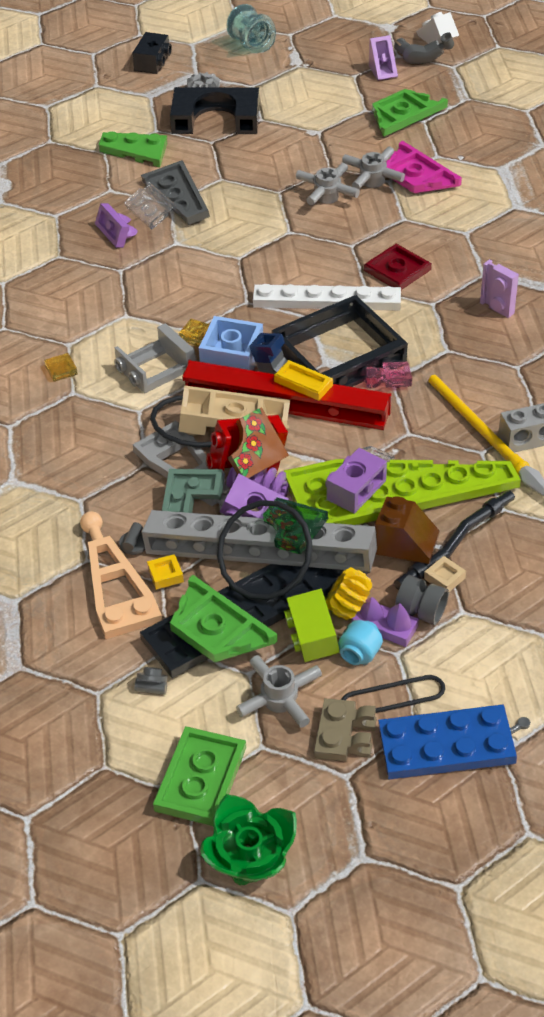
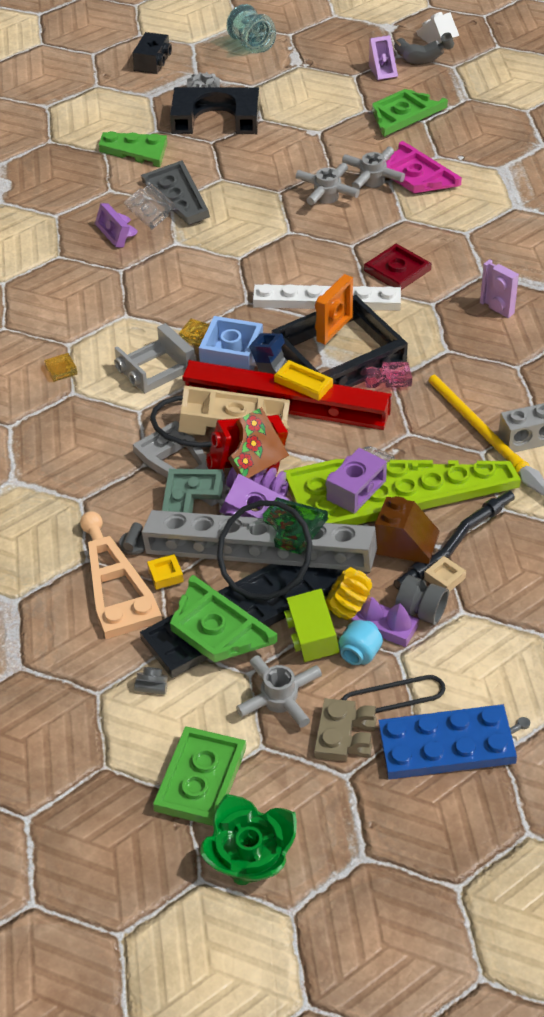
(334, 309): none -> orange plate

